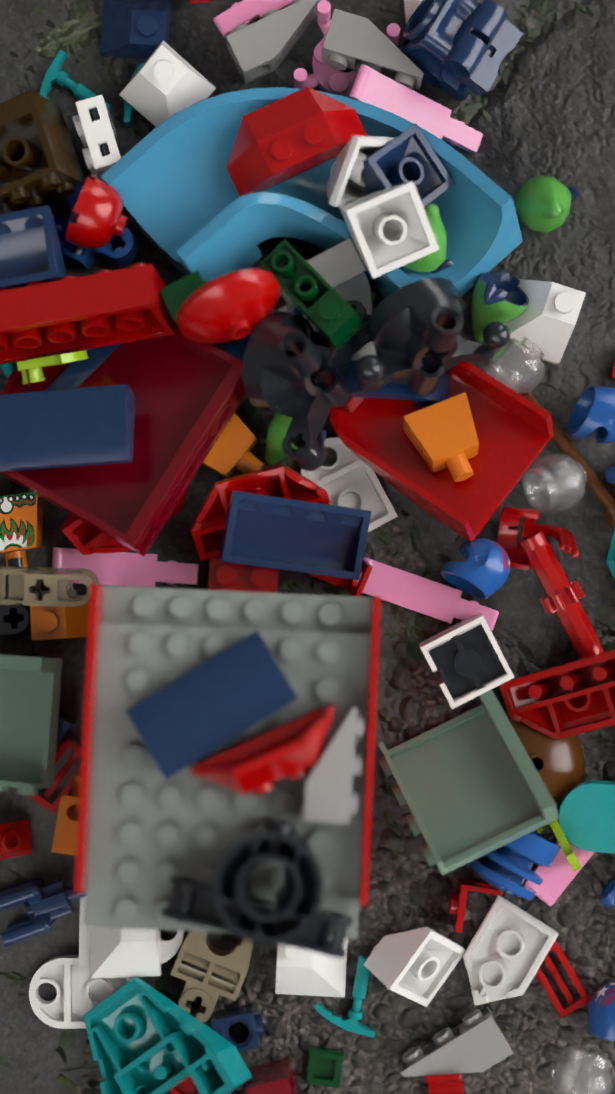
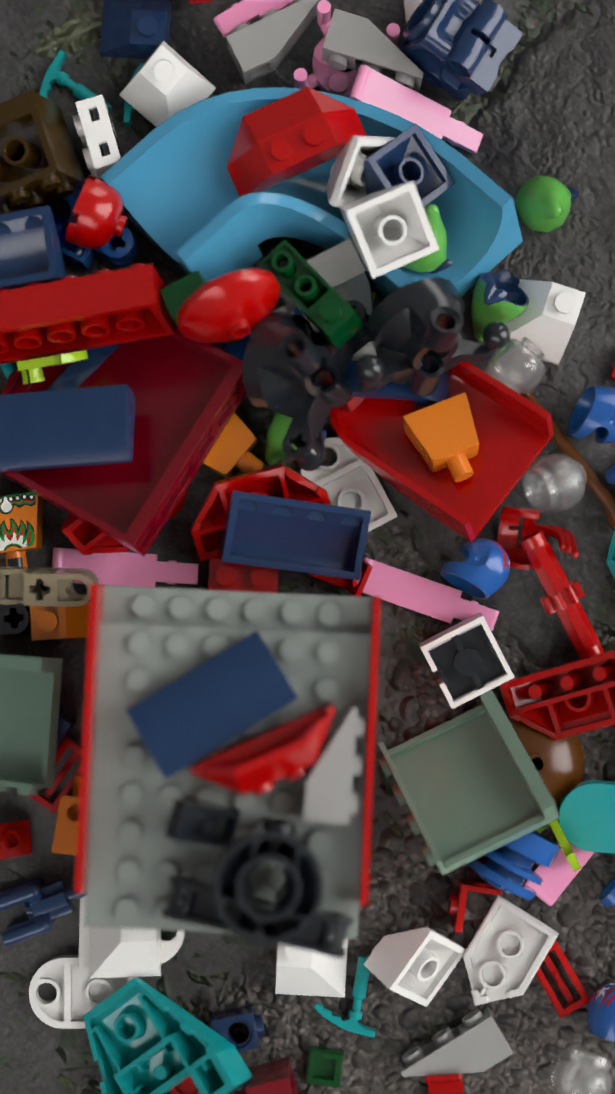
(202, 822): none -> black slope
(210, 972): dark tan piece -> none

